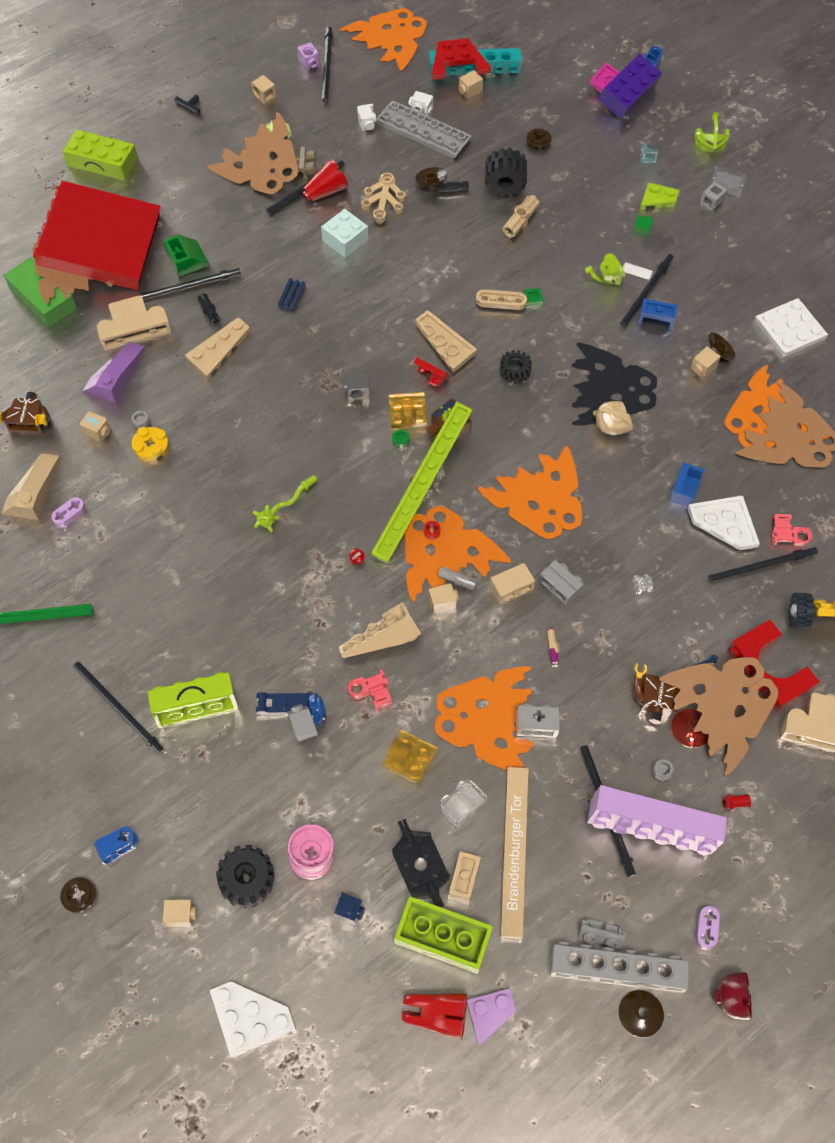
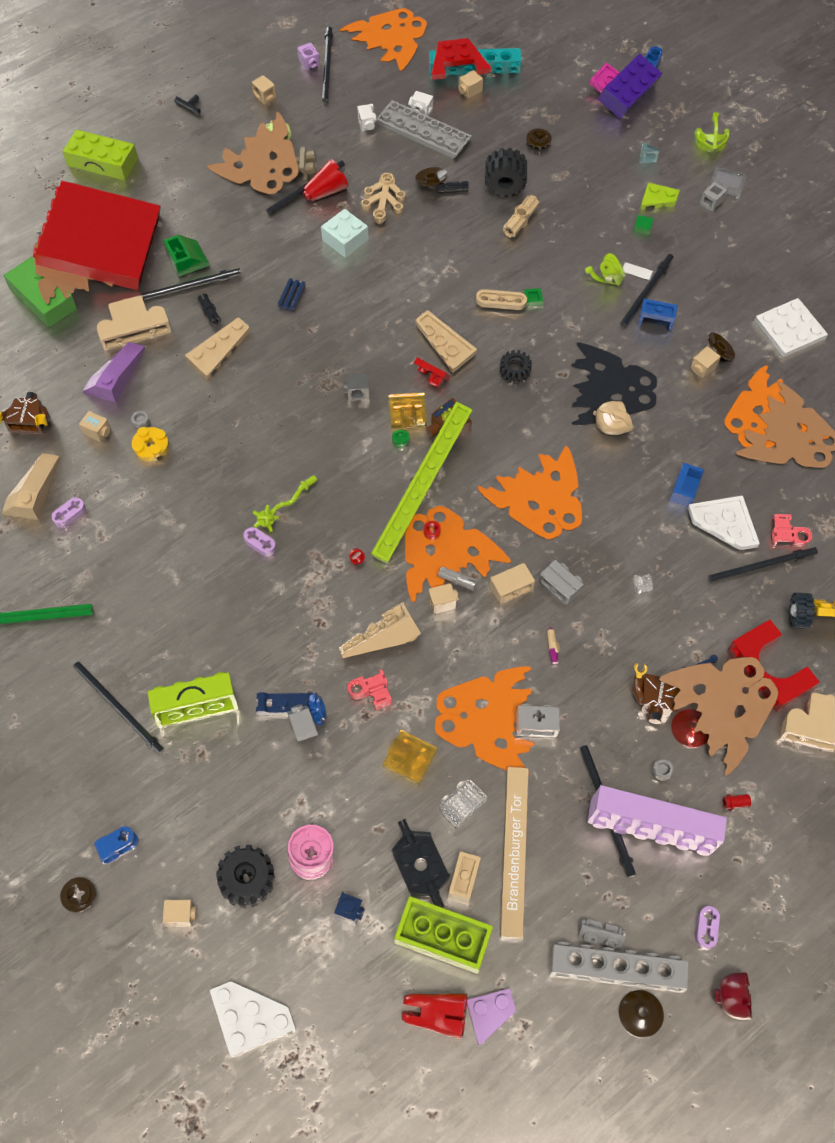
(257, 544): none -> lavender beam

